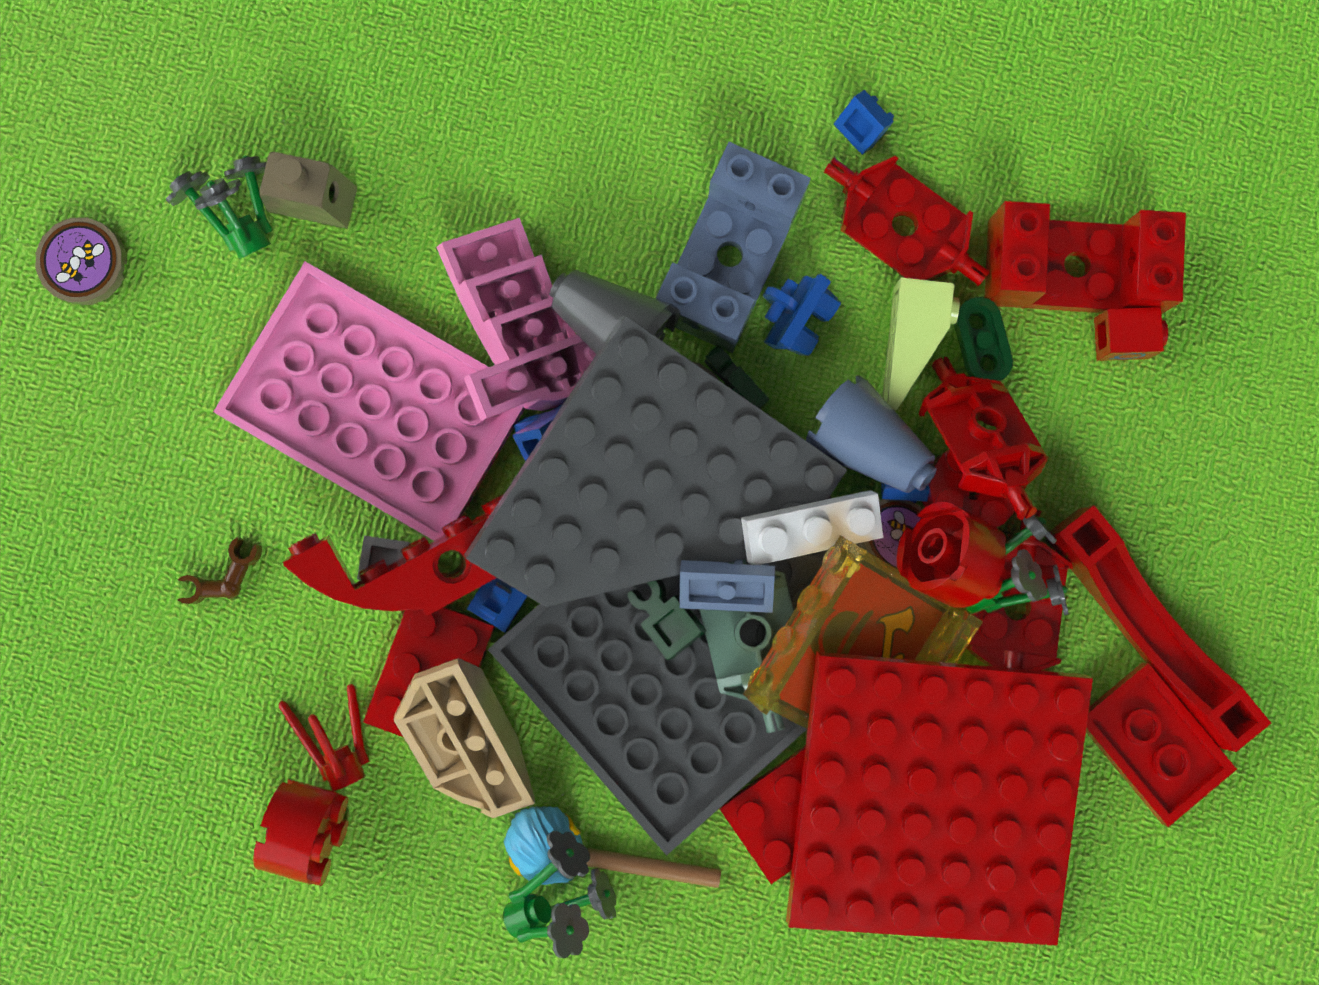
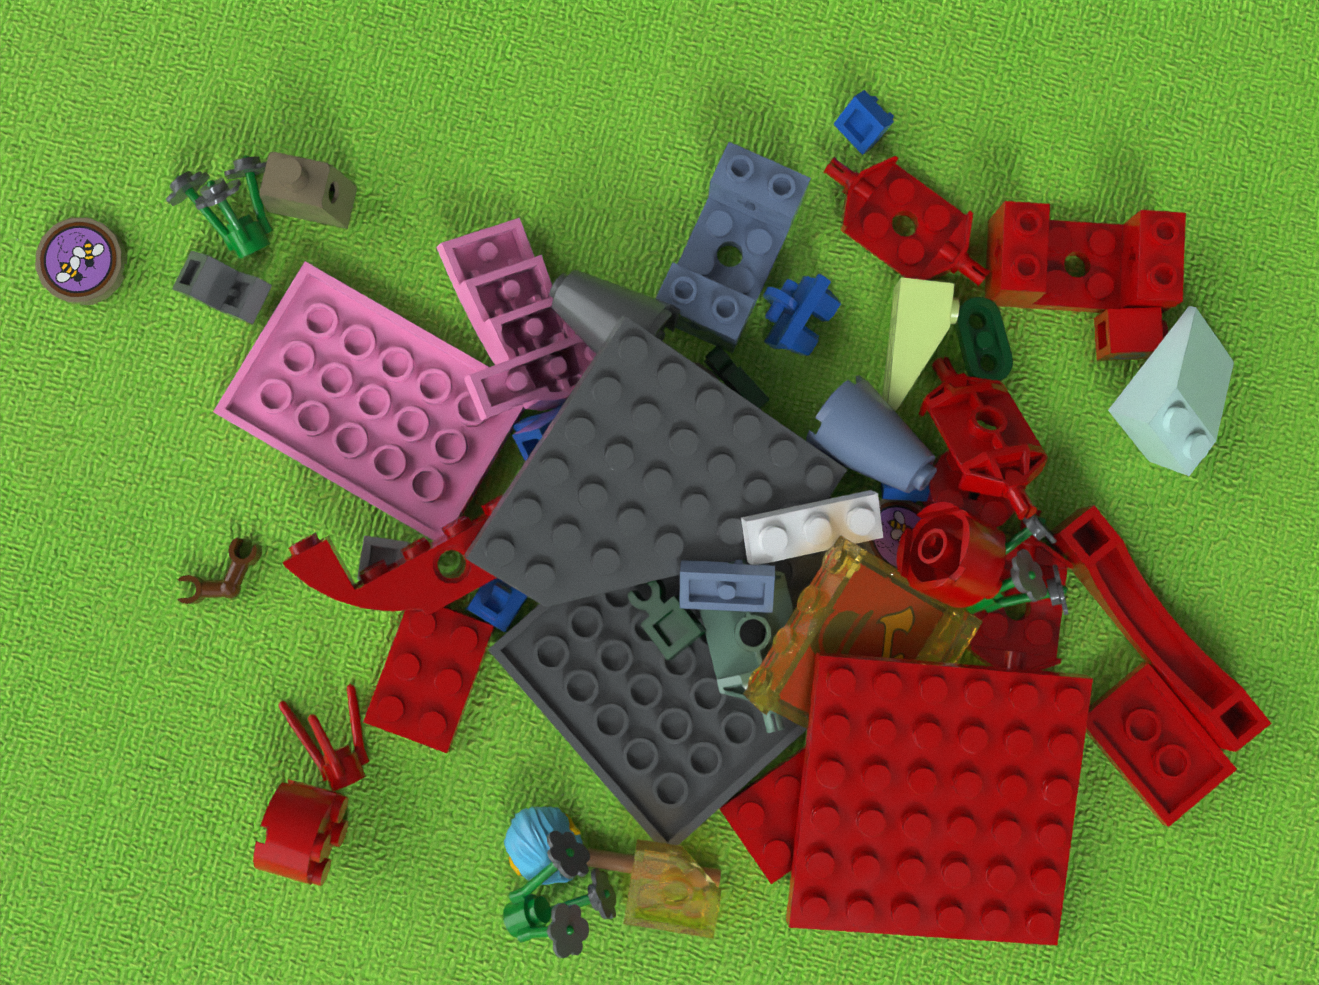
(222, 287): none -> dark grey slope
(464, 739): tan wedge -> none
(671, 891): none -> clear yellow plate
(1177, 396): none -> light aqua slope

